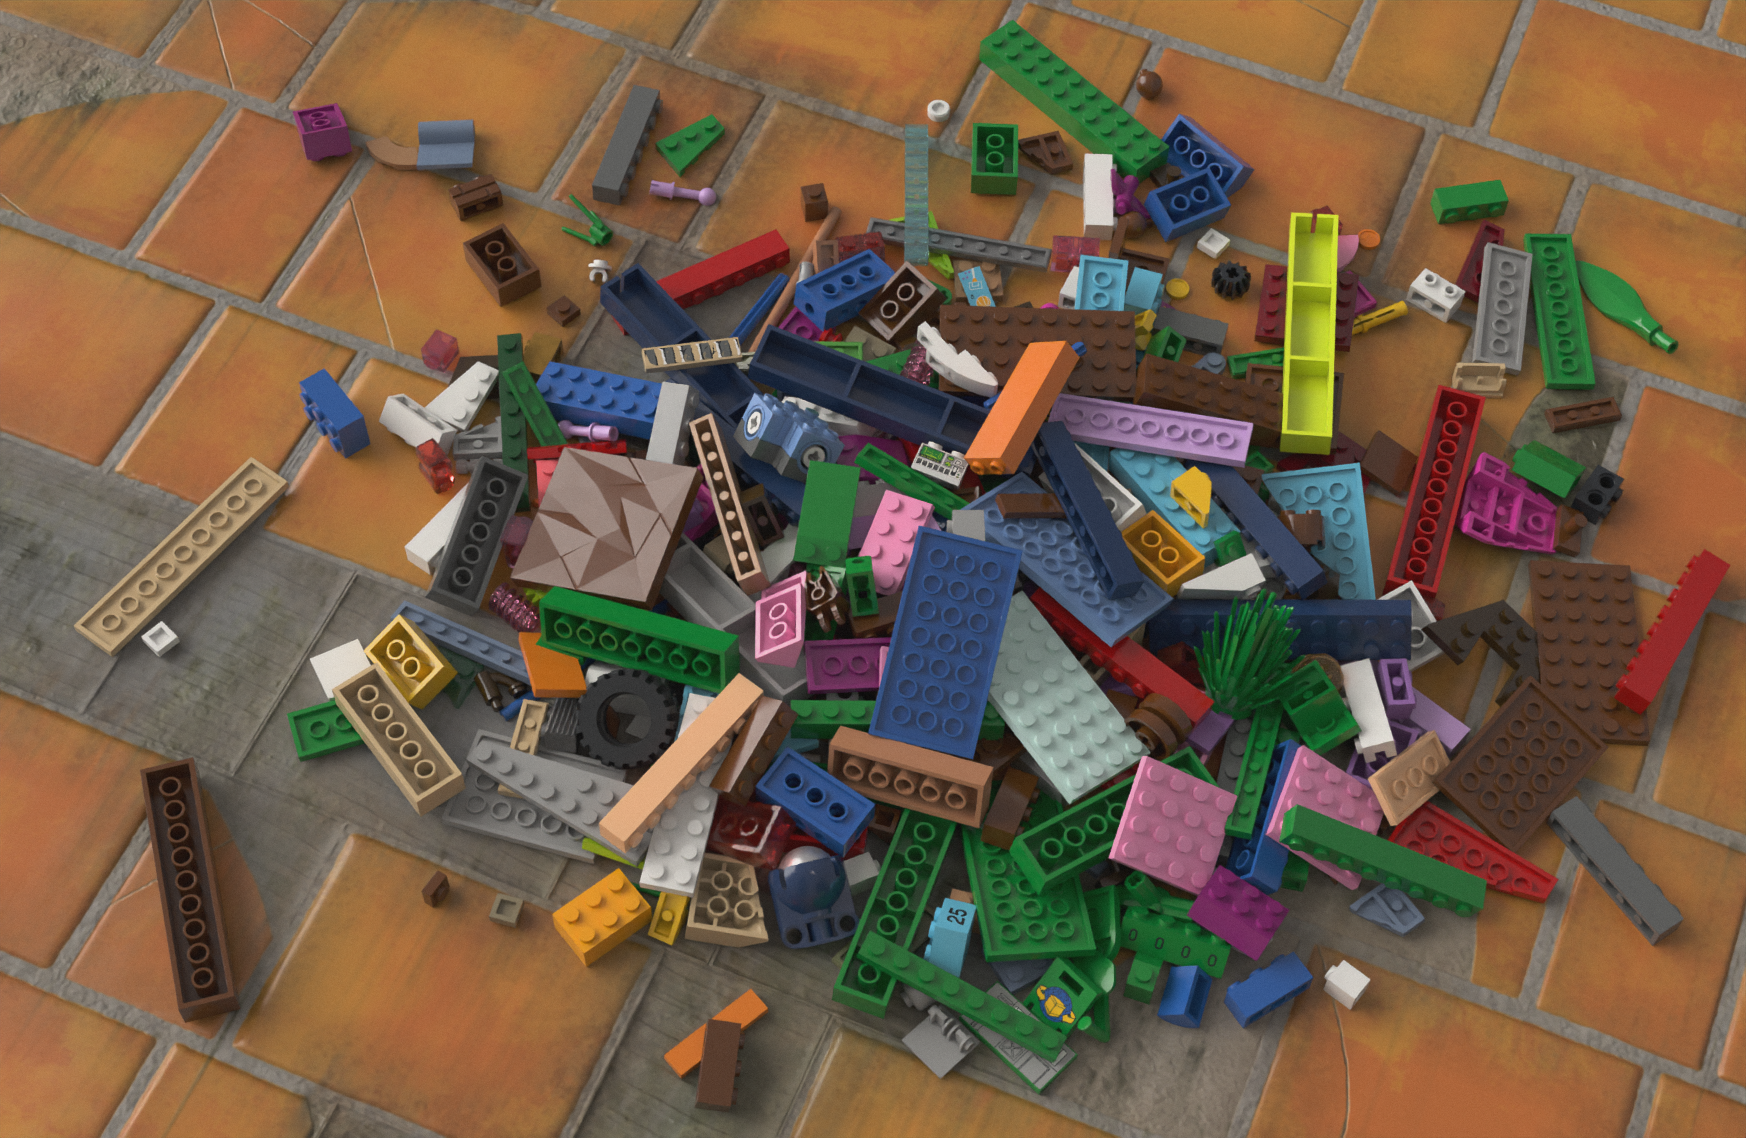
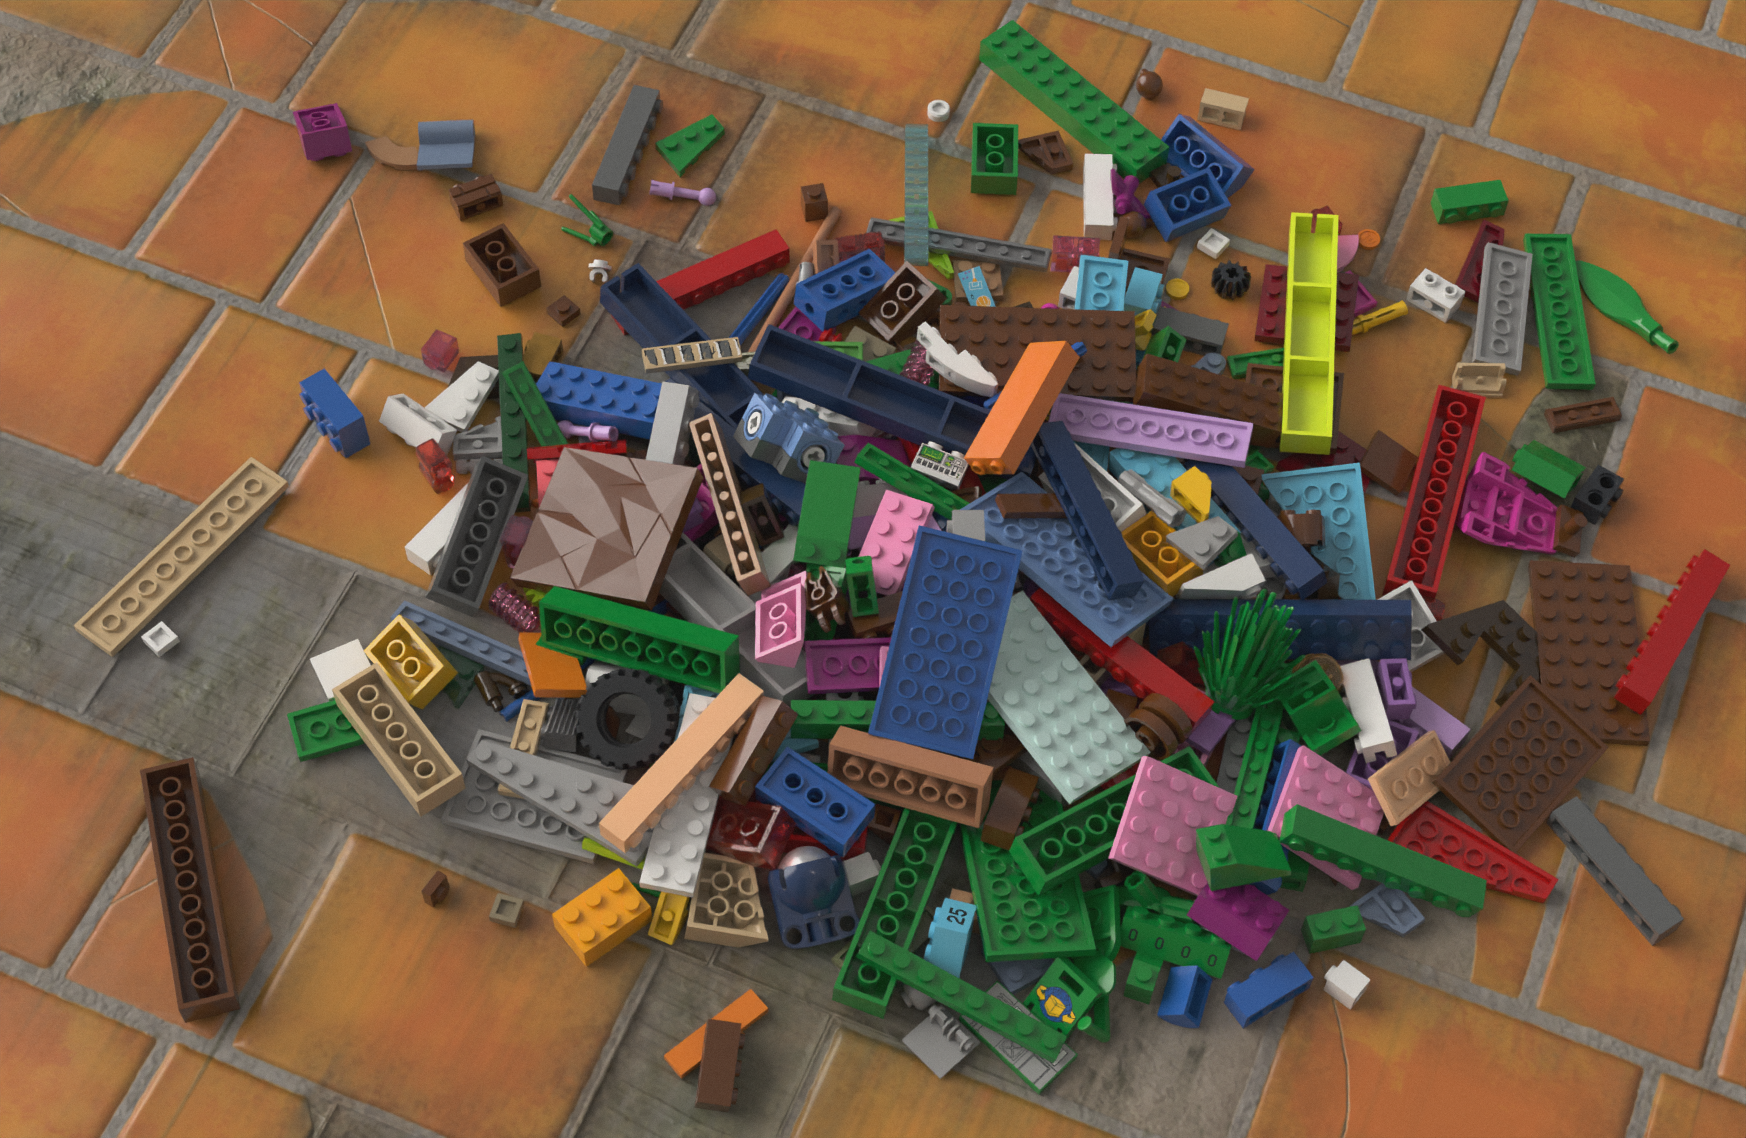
(1163, 507): none -> light grey axle
(1203, 540): none -> light grey wing
(1222, 109): none -> tan hinge
(1239, 855): none -> green slope
(1333, 929): none -> green brick

